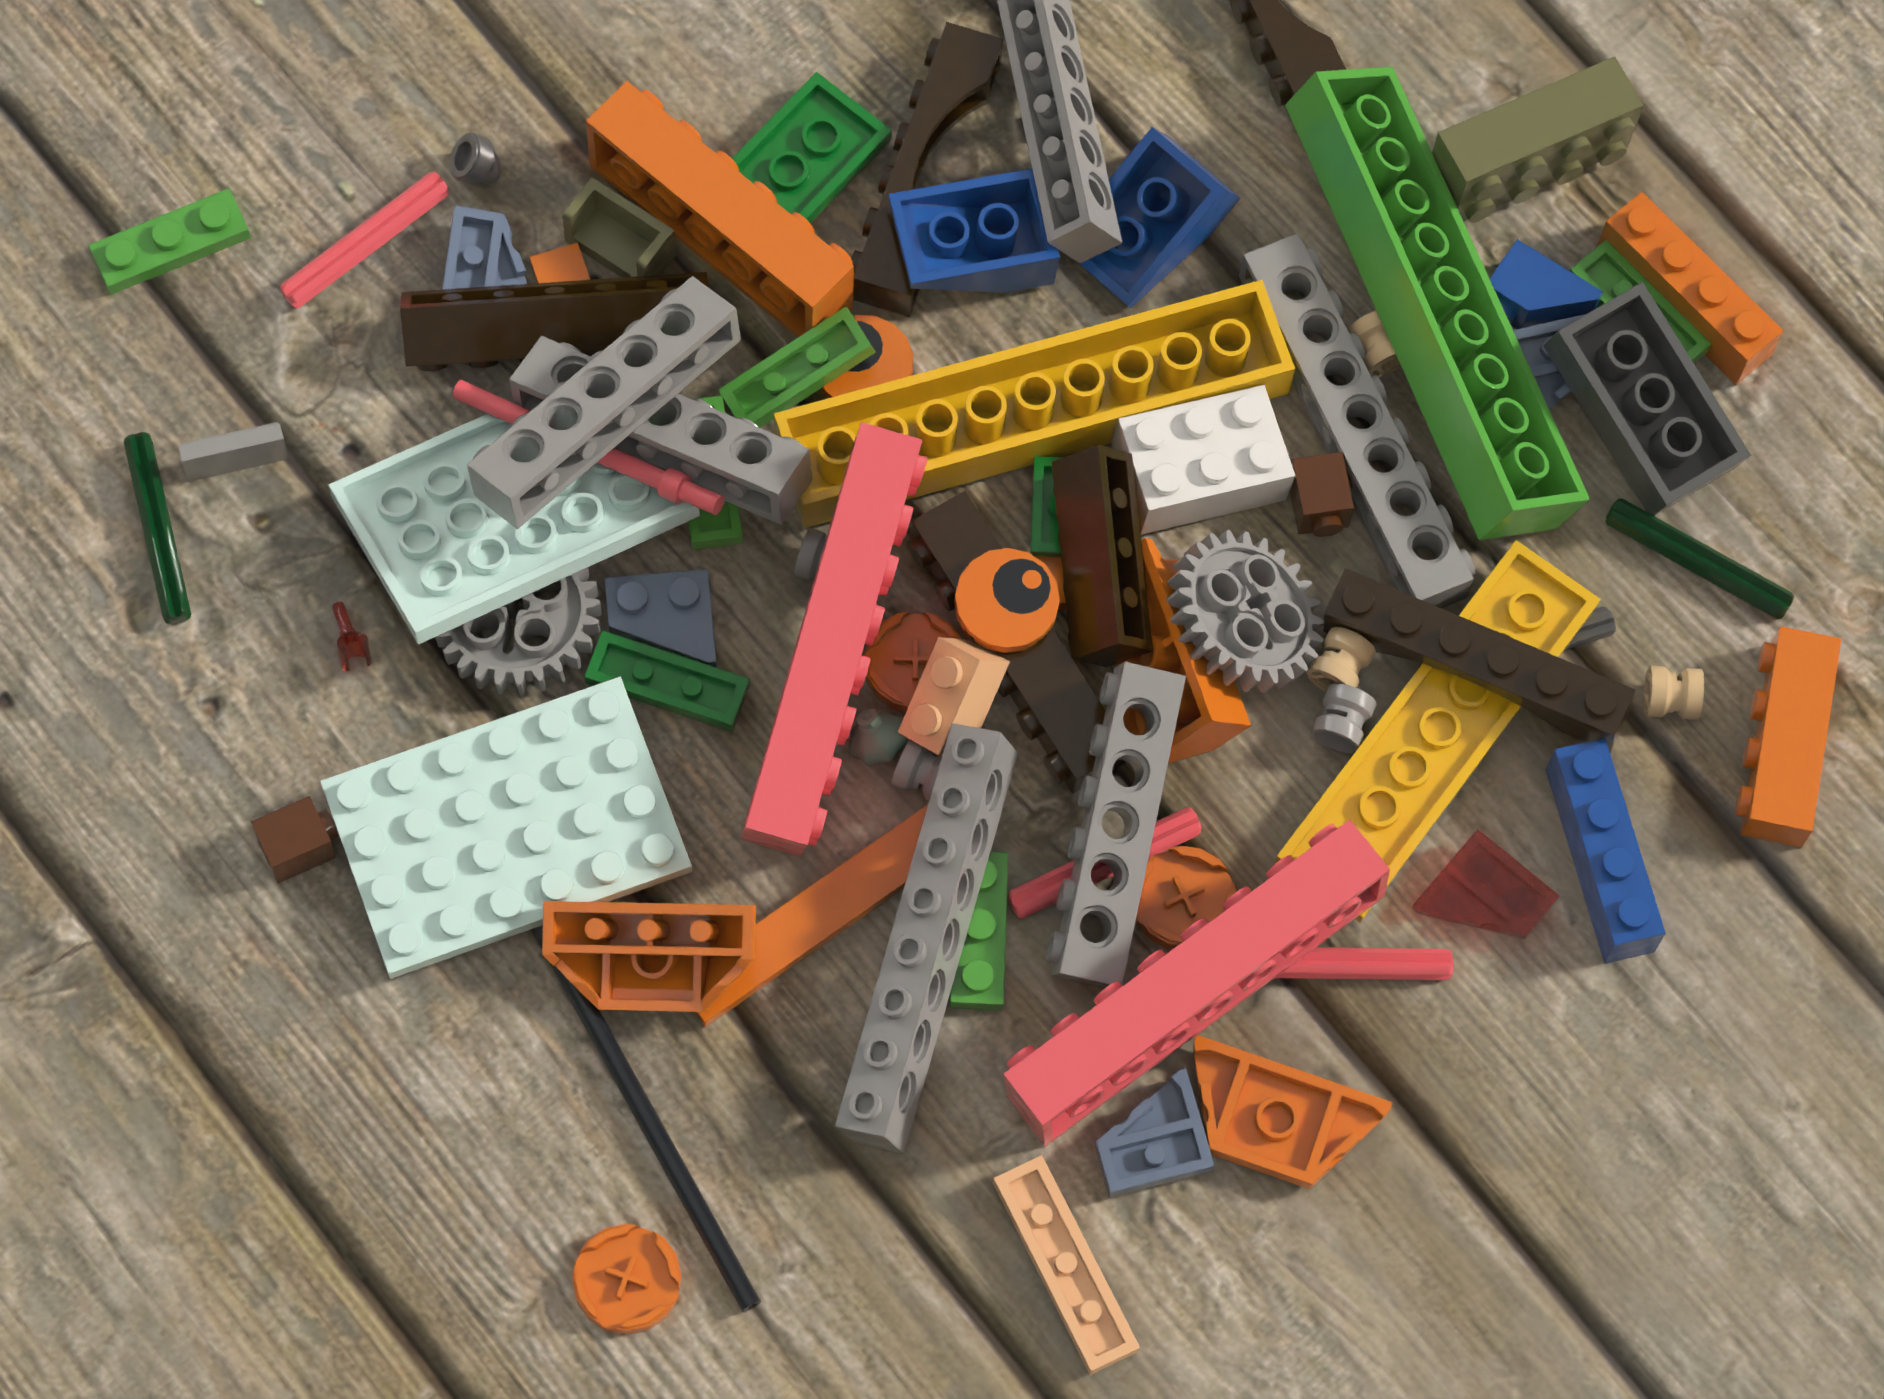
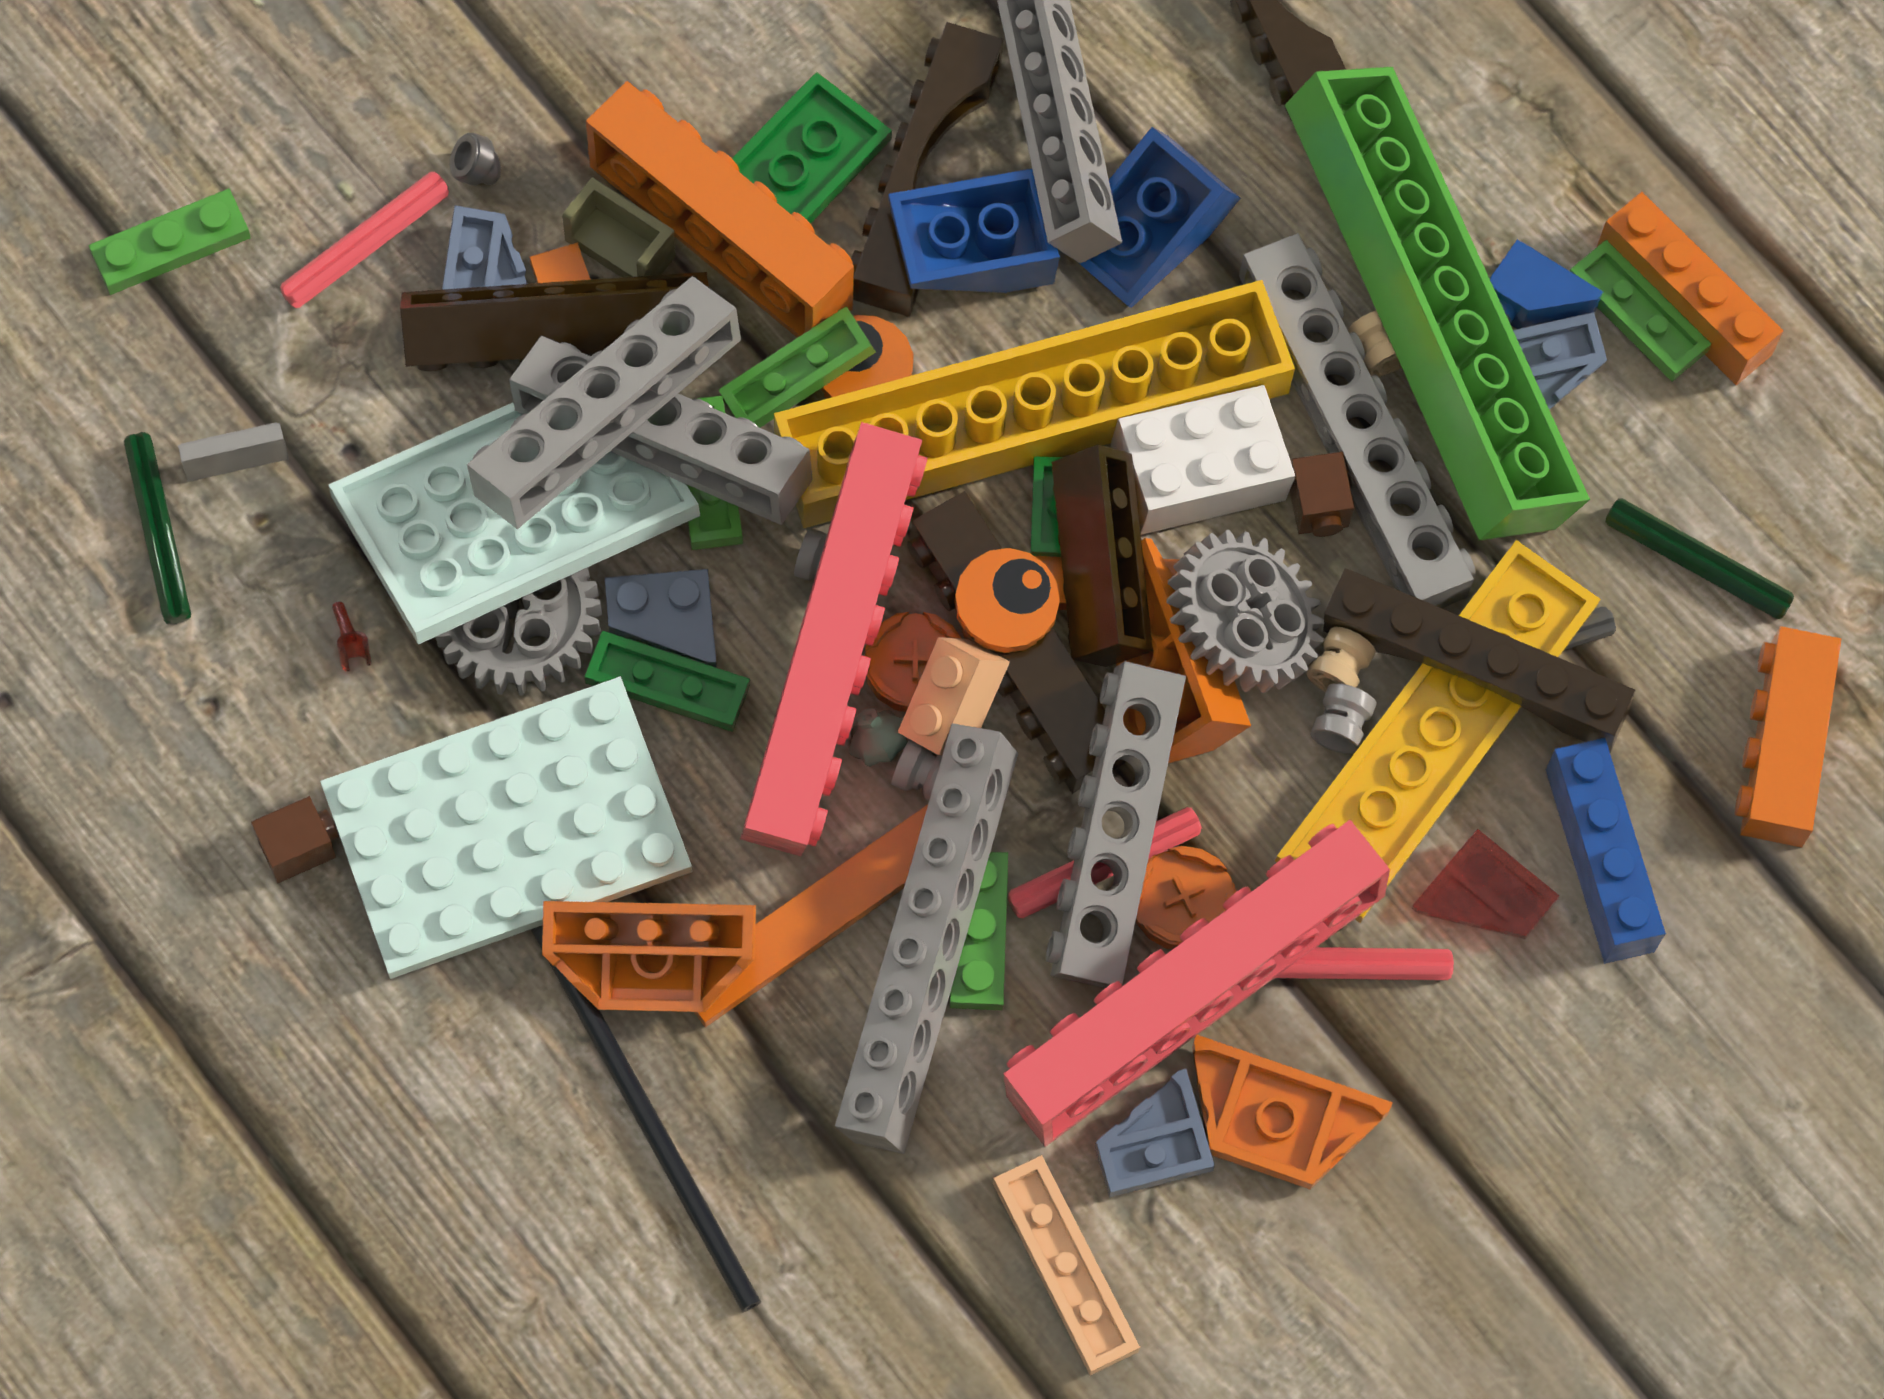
(626, 1279): orange tile -> none
(669, 483): coral bar -> none
(1538, 139): olive brick -> none
(1646, 399): dark grey brick -> none
(1671, 692): tan wheel -> none

